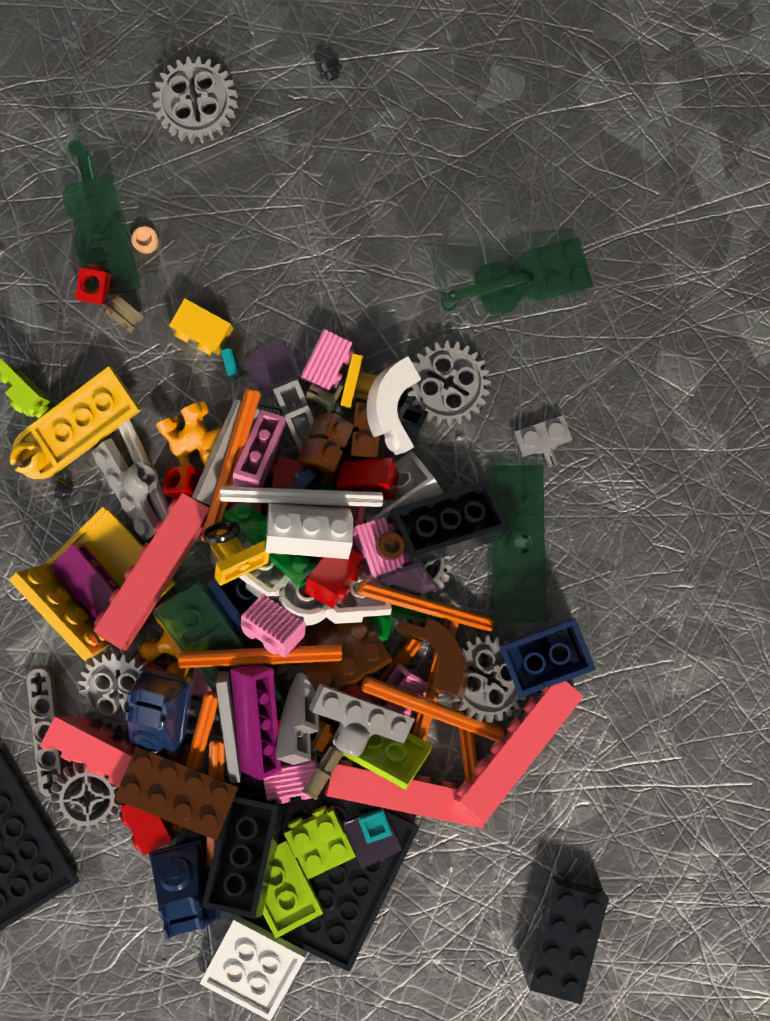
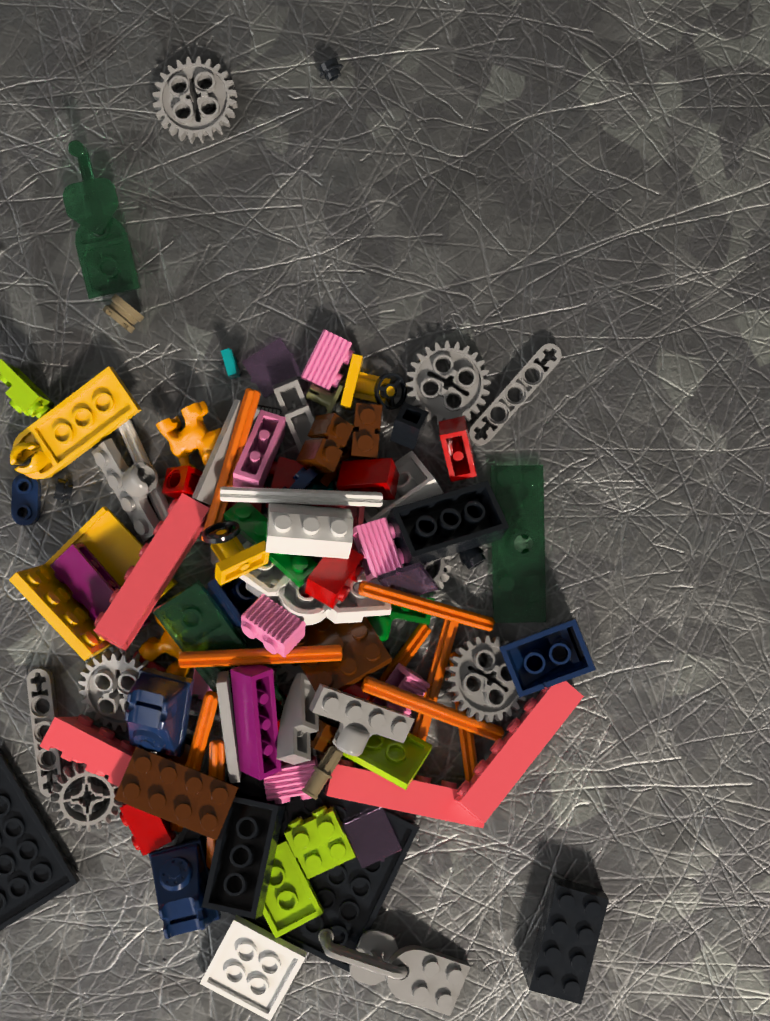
(26, 499): none -> dark blue plate
(98, 296): red brick -> none
(145, 239): light nougat tile -> none
(201, 327): yellow brick -> none
(375, 825): teal tile -> none
(383, 404): white arch -> none
(390, 545): reddish brown tile -> none
(427, 981): none -> light grey plate
(452, 662): reddish brown arch -> none
(457, 448): none -> red brick
(472, 557): none -> black cone
(523, 385): none -> light grey beam
(543, 438): light grey plate -> none
(551, 269): clear green plate -> none

